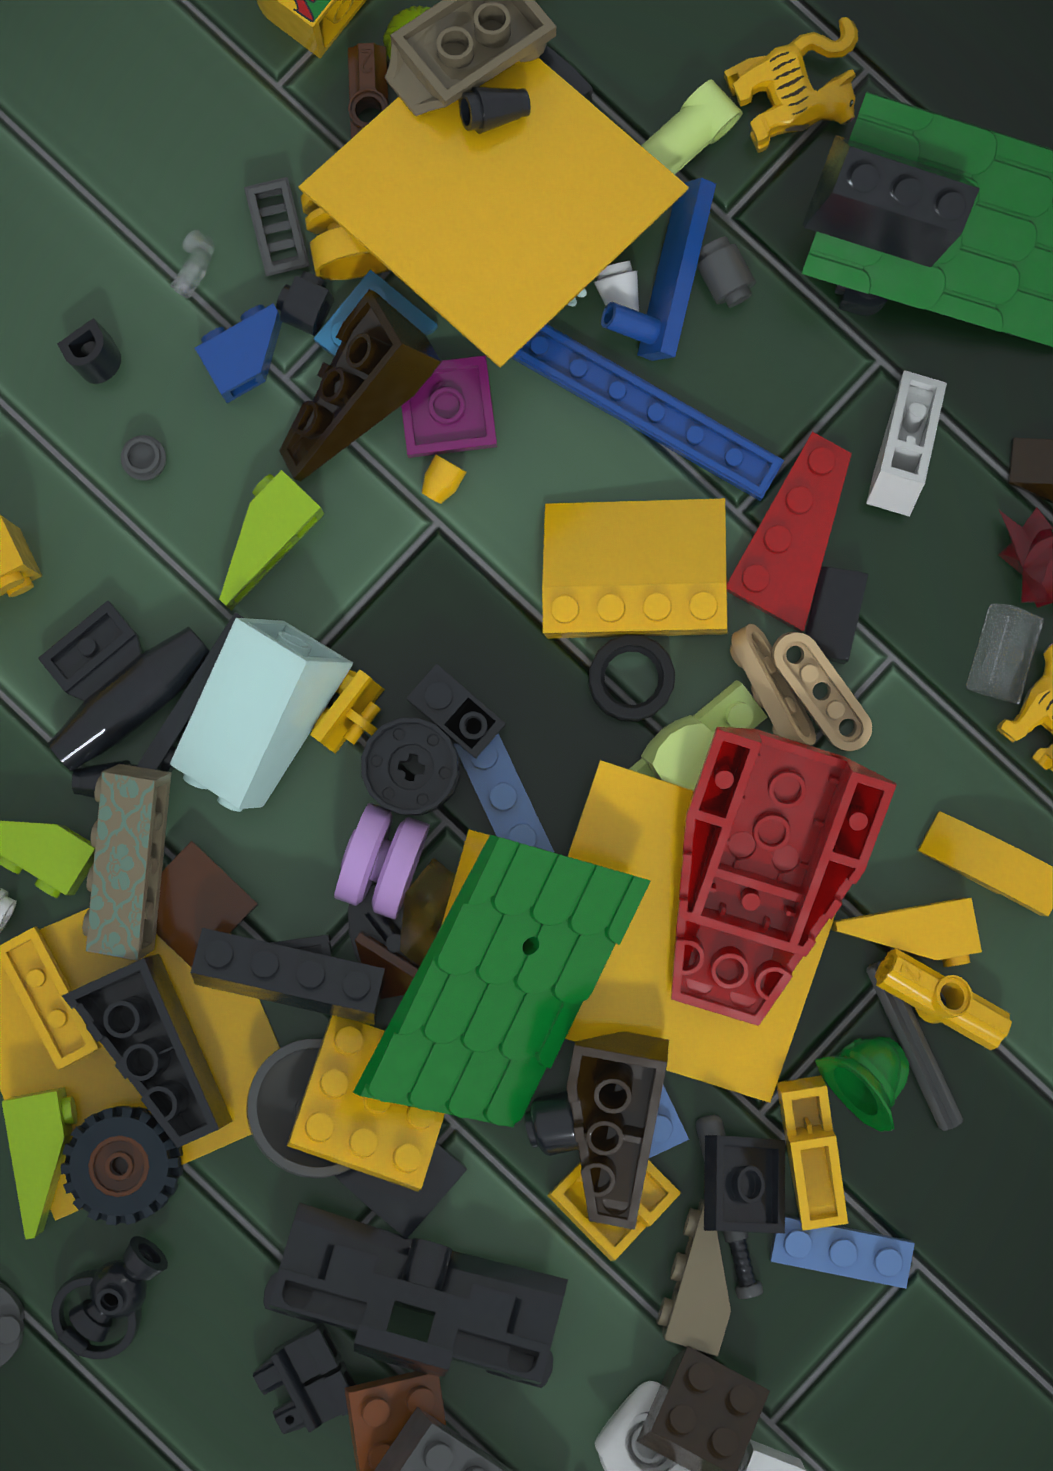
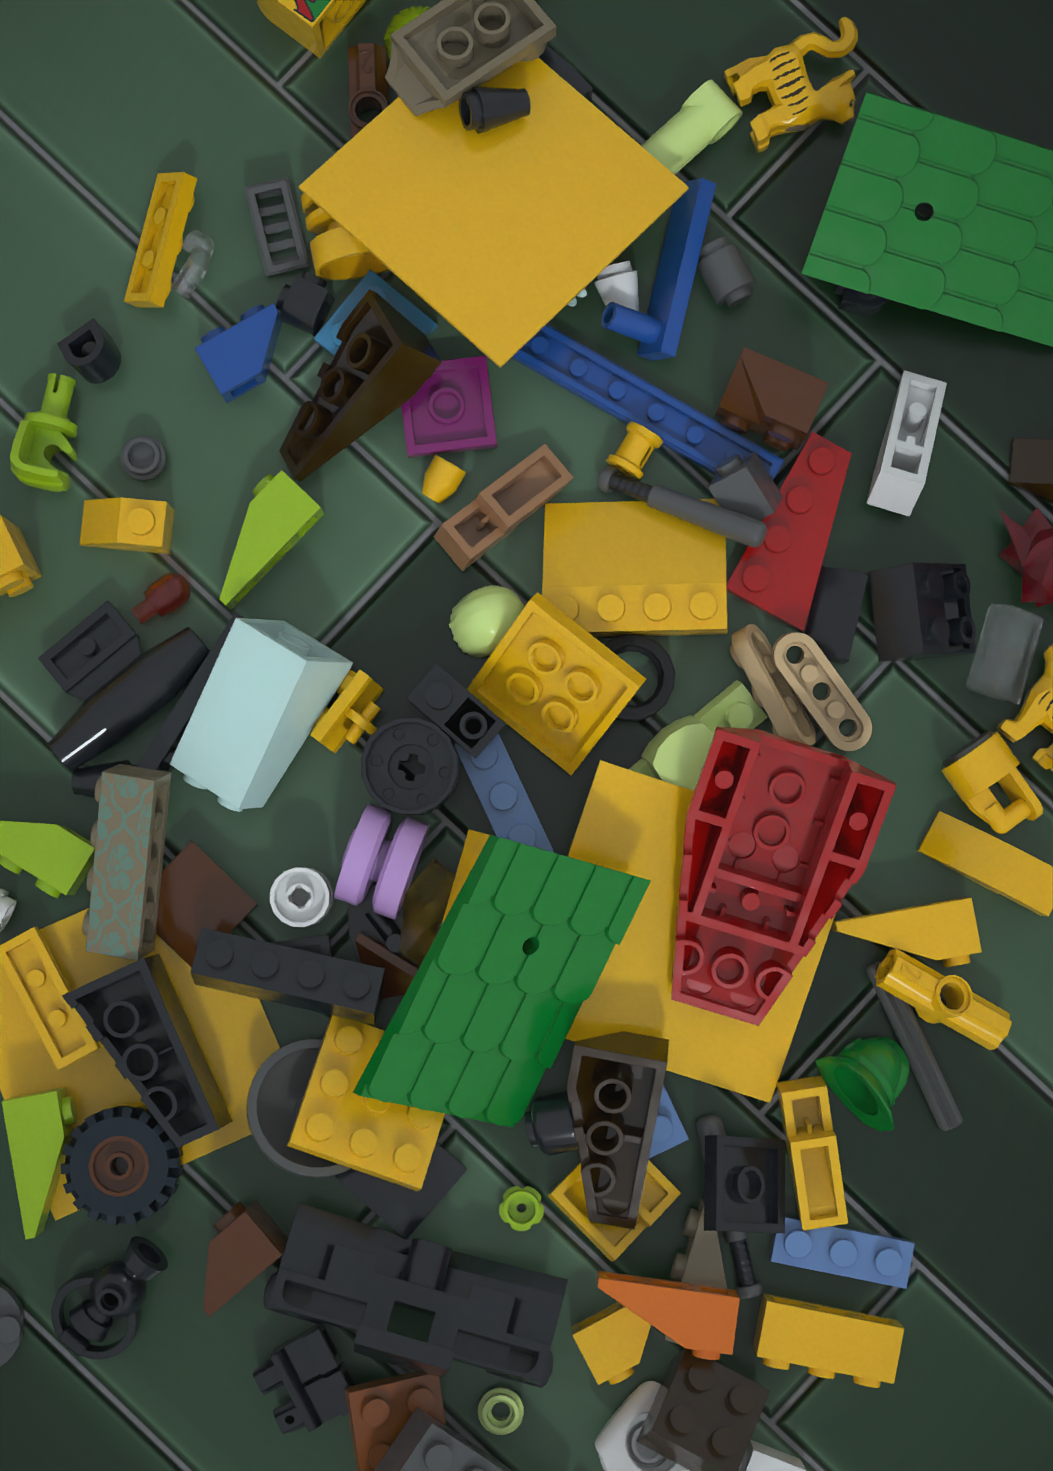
(43, 435): none -> lime piece
(127, 524): none -> yellow slope
(160, 240): none -> yellow plate
(163, 597): none -> clear red cylinder
(239, 1252): none -> reddish brown slope
(301, 897): none -> white wheel
(484, 619): none -> yellowish green hair
(496, 1424): none -> yellowish green plate
(502, 507): none -> medium nougat slope
(521, 1220): none -> lime plate
(555, 683): none -> yellow plate
(611, 1342): none -> yellow slope
(634, 451): none -> yellow bush
(688, 1313): none -> orange slope
(698, 512): none -> dark grey piece
(745, 487): none -> dark grey brick
(771, 400): none -> reddish brown slope
(827, 1340): none -> yellow brick
(889, 202): black slope -> none
(922, 611): none -> black slope
(980, 766): none -> yellow piece

